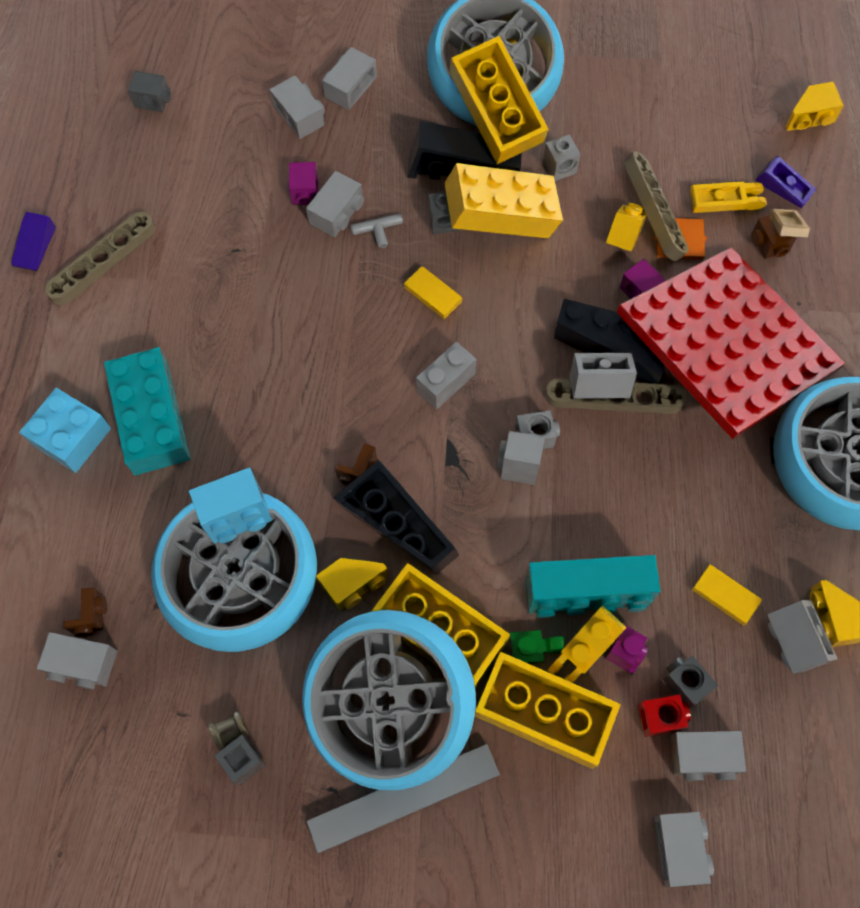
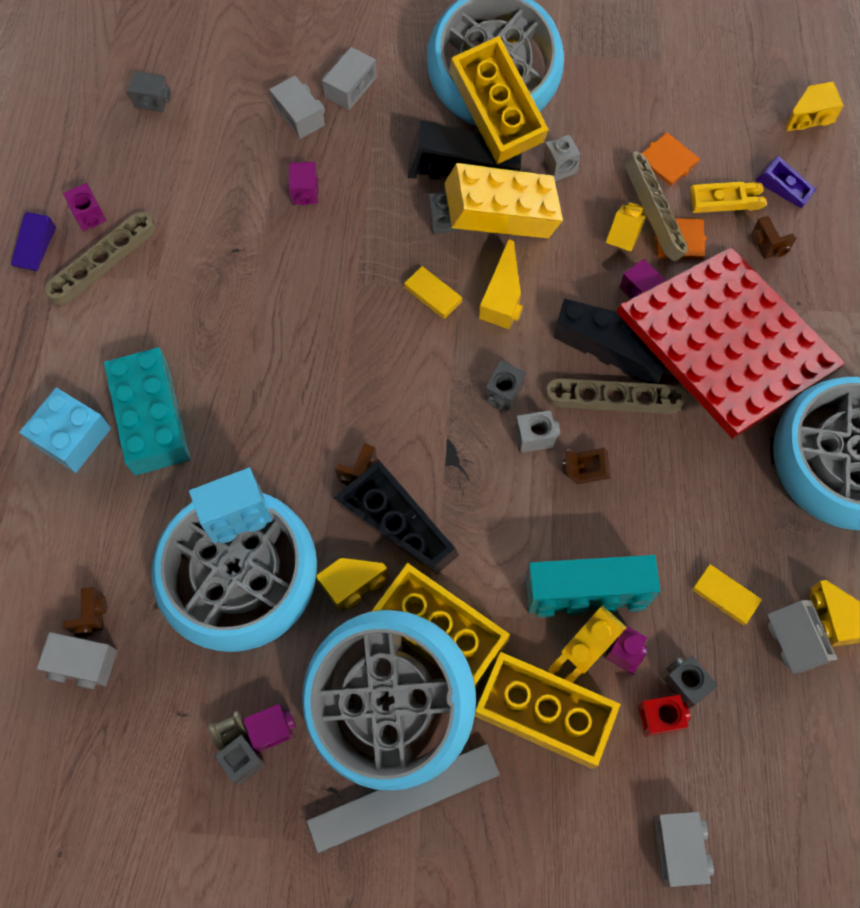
(84, 207): none -> magenta brick
(269, 727): none -> magenta brick
(335, 204): light grey brick -> none
(377, 226): light grey piece -> none
(446, 375): light grey brick -> none
(503, 294): none -> yellow slope
(504, 375): none -> dark grey brick
(520, 457): light grey brick -> none
(530, 646): green plate -> none
(586, 465): none -> reddish brown bracket
(602, 375): light grey brick -> none
(670, 158): none -> orange piece
(708, 754): light grey brick -> none
(789, 223): tan tile -> none

